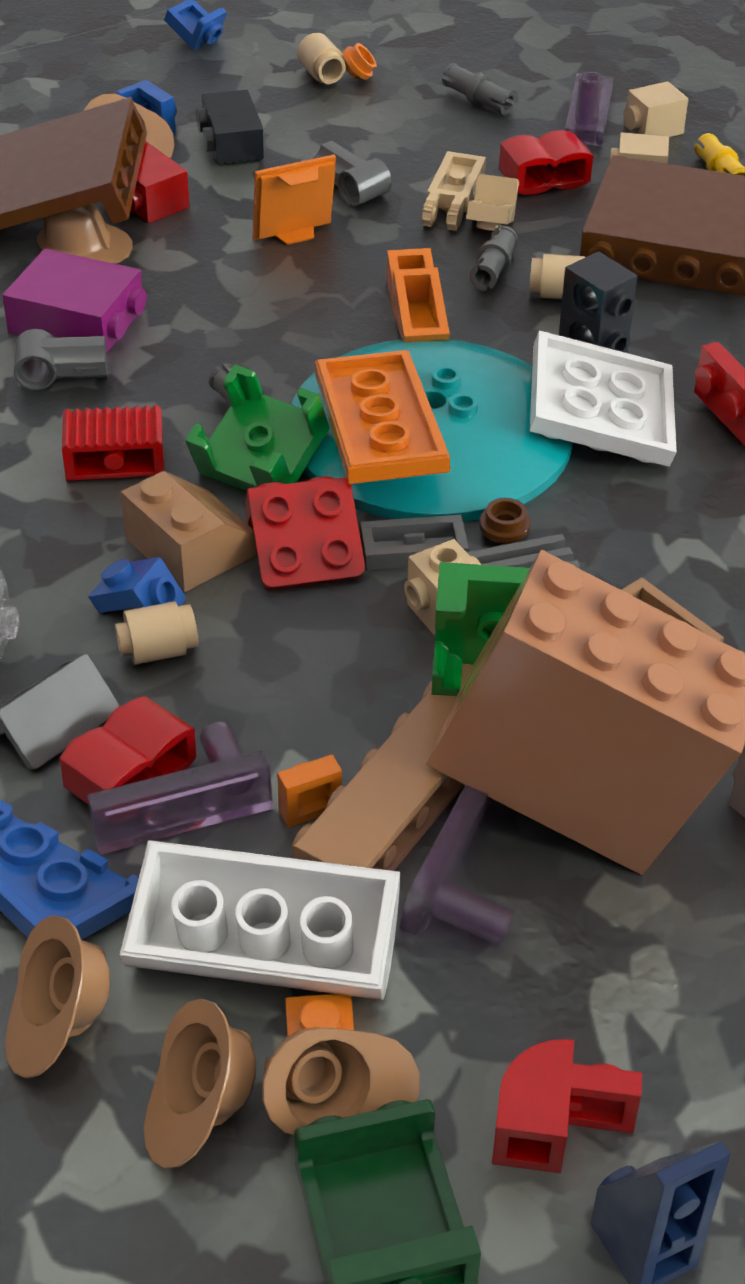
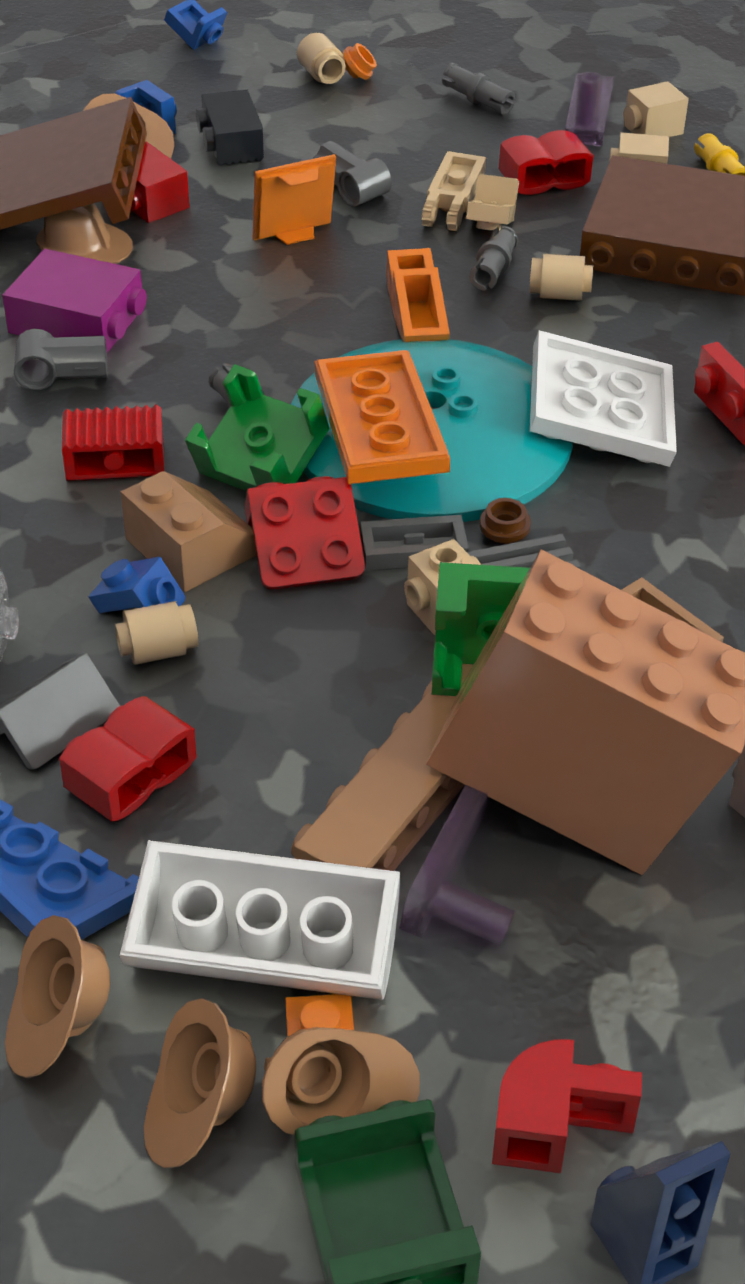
(187, 799): clear purple piece -> none
(307, 789): orange plate -> none
(598, 302): black brick -> none

